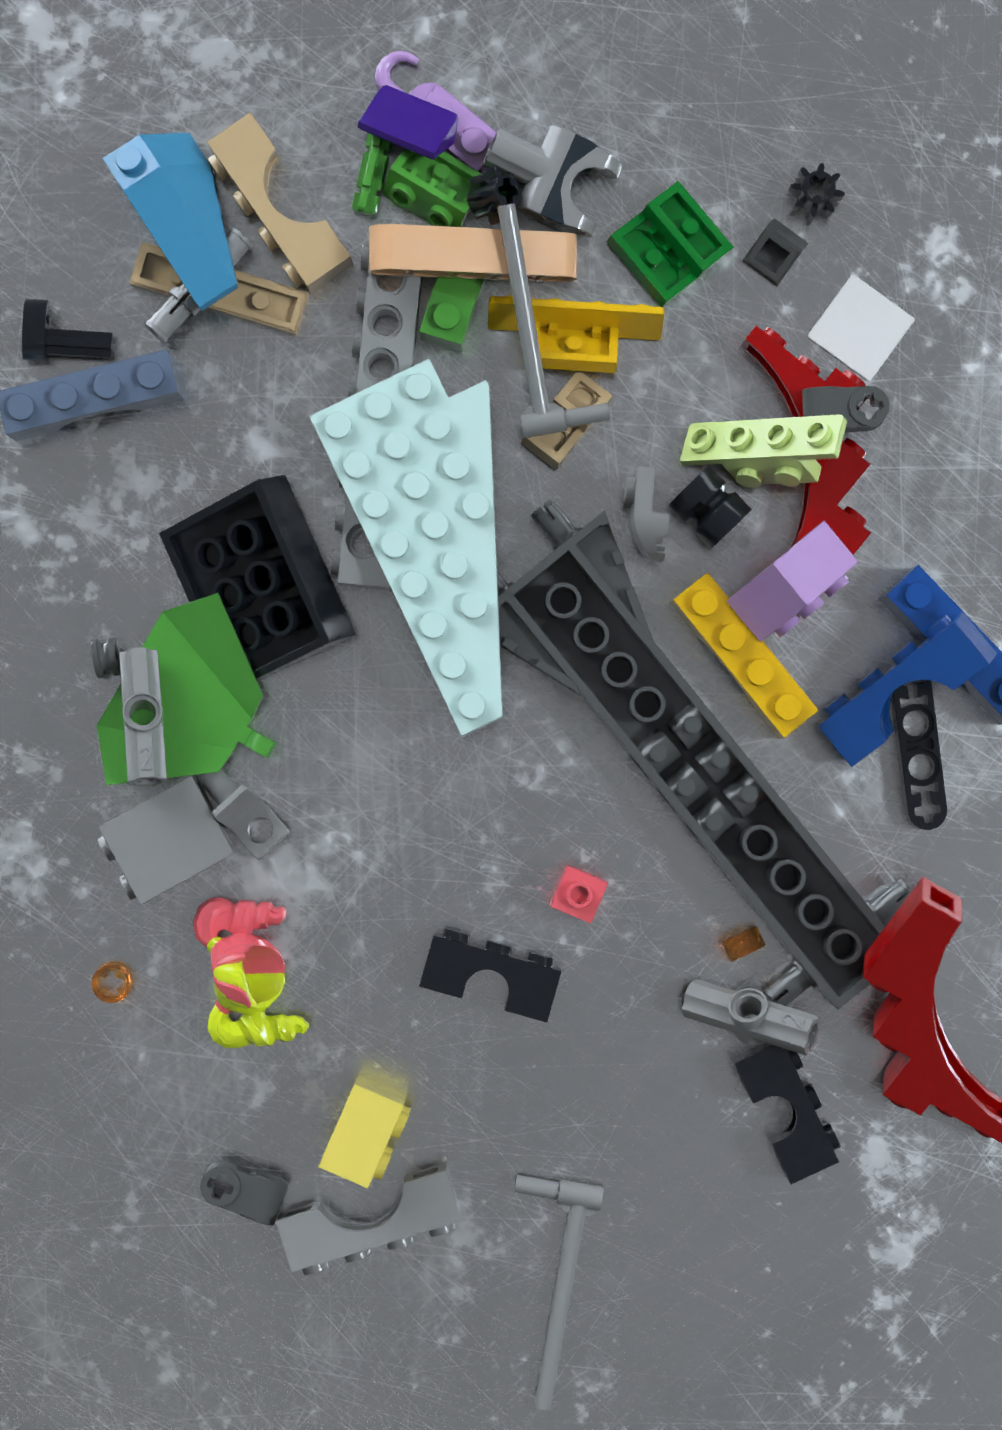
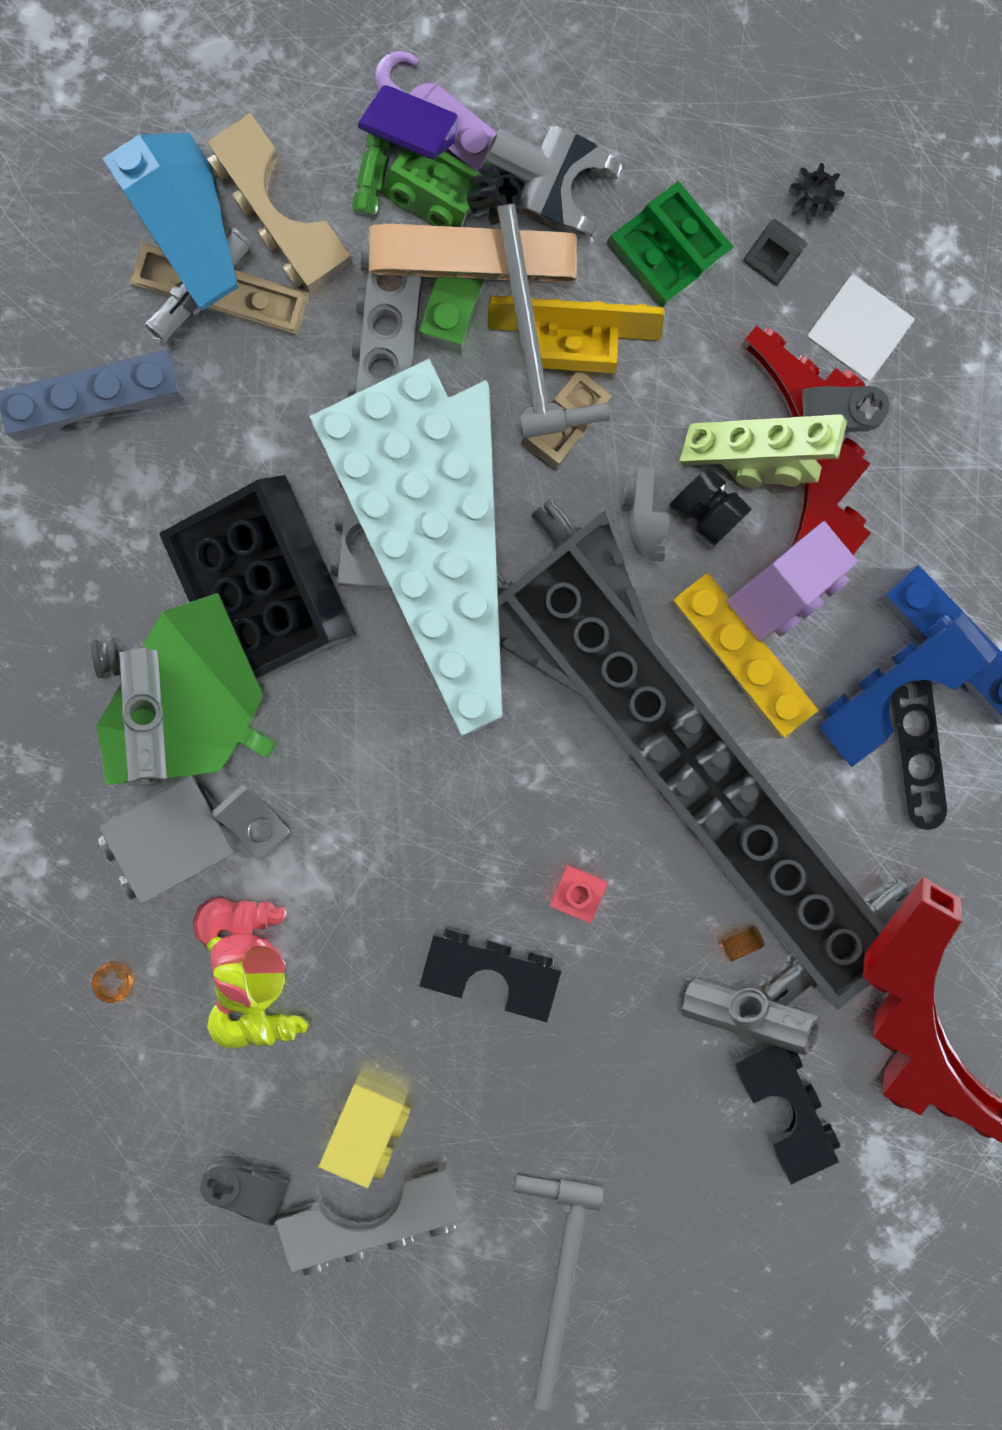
(41, 341): black piece -> none

